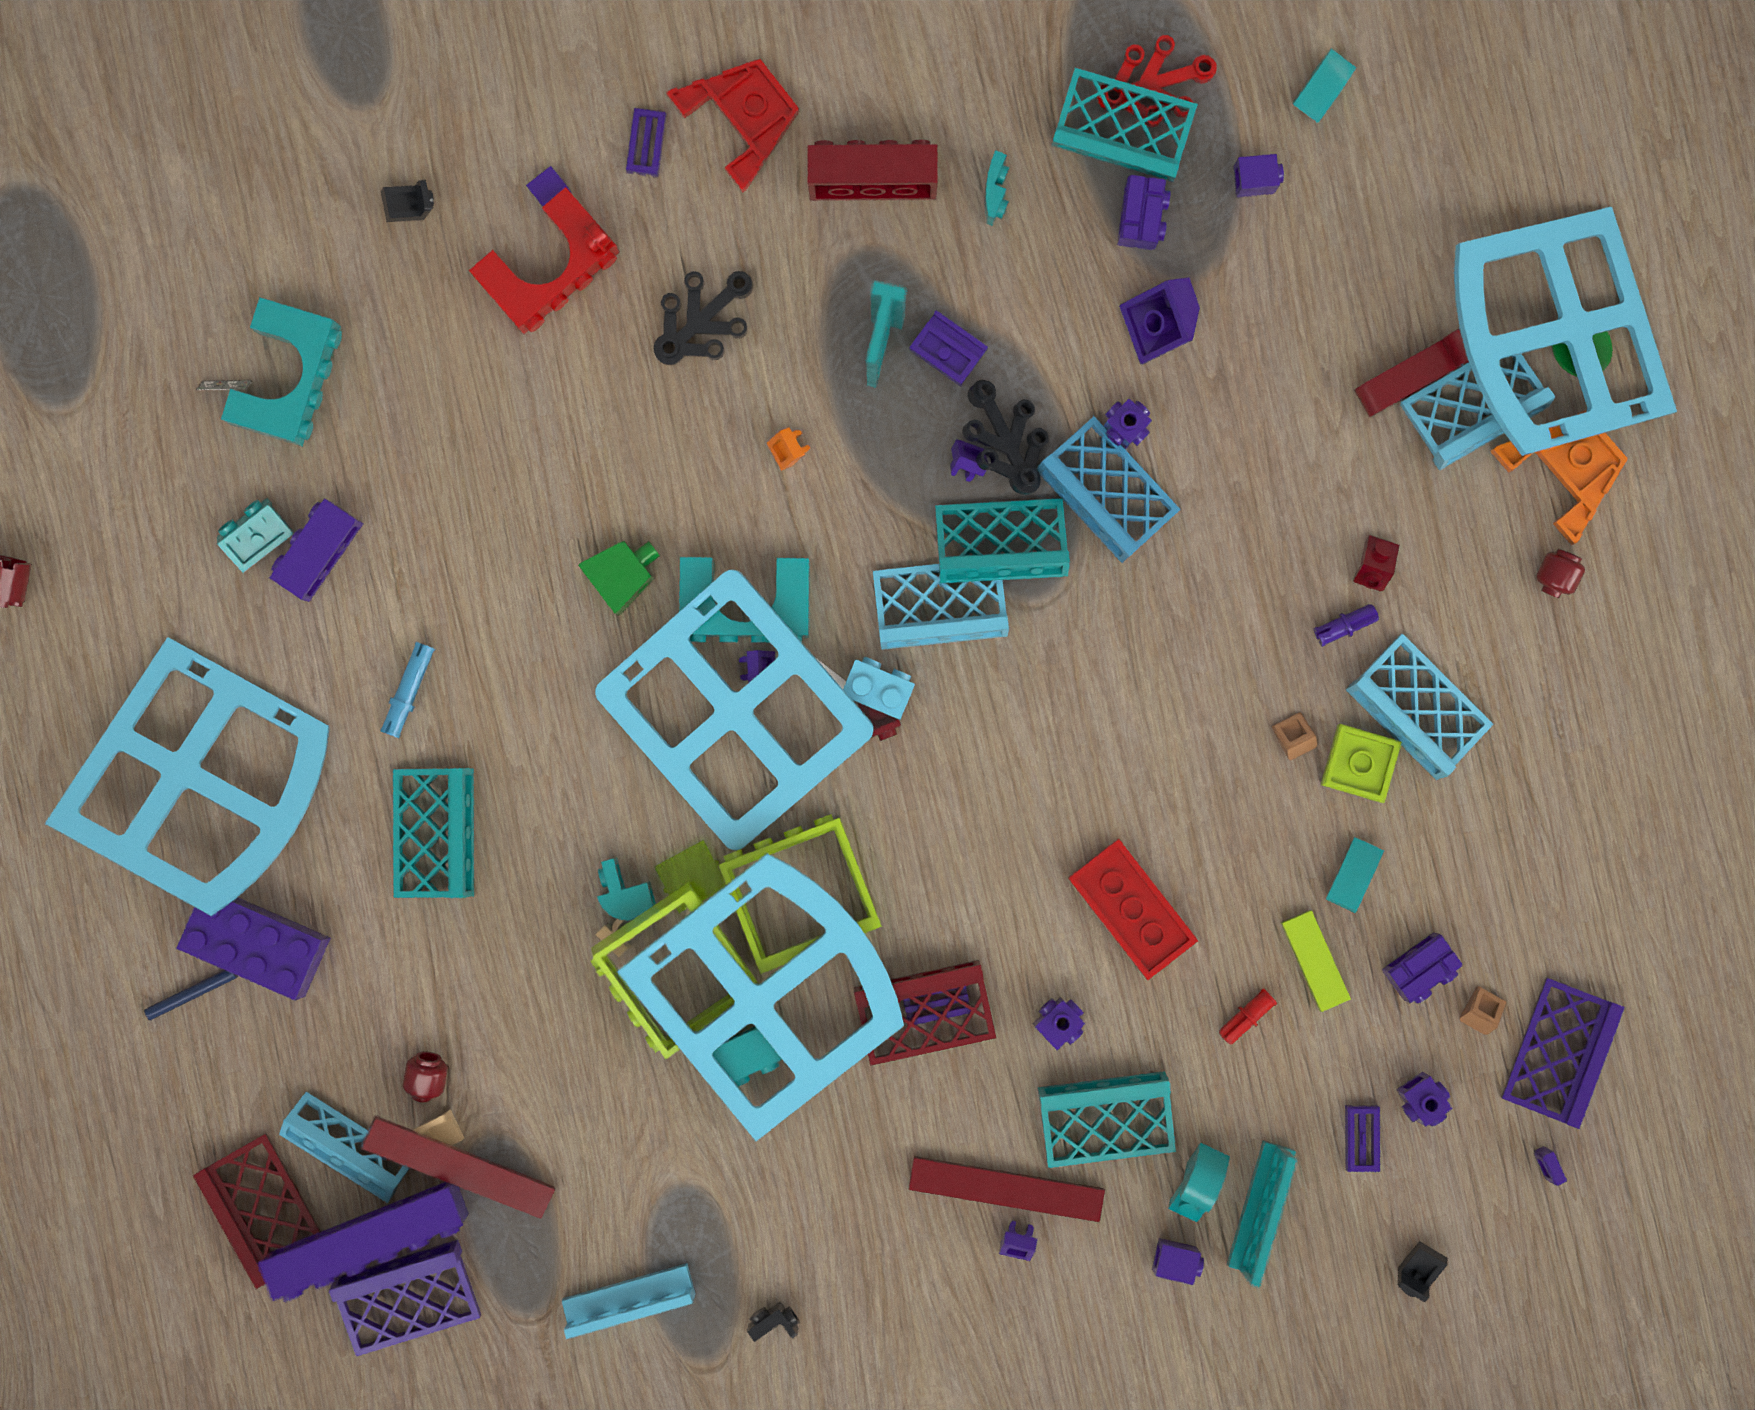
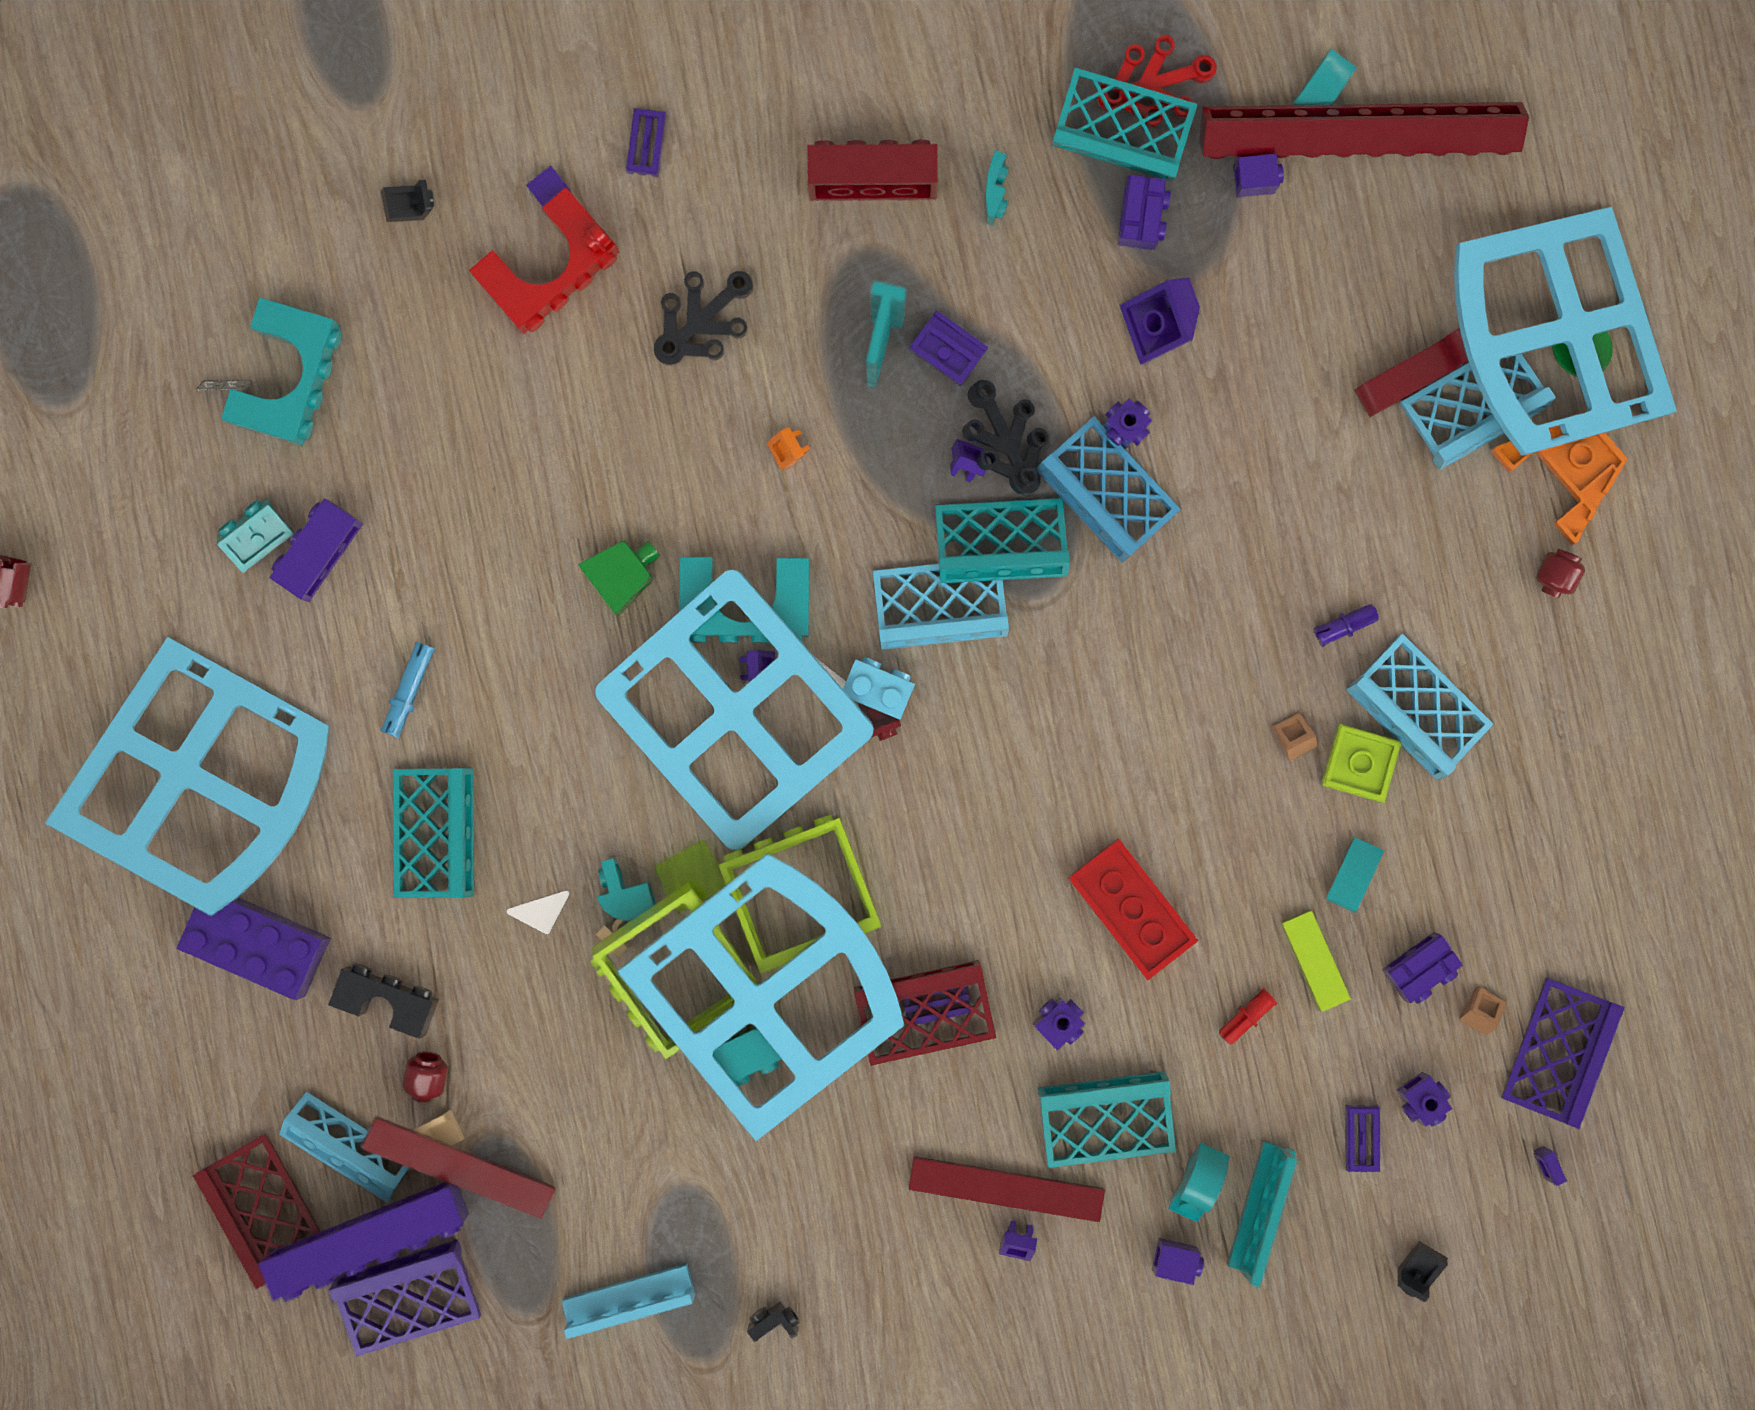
(189, 994): dark blue bar -> none
(411, 1007): none -> black arch
(540, 913): none -> white sticker
(752, 105): red wing -> none
(1363, 129): none -> dark red brick
(1377, 563): dark red bracket -> none

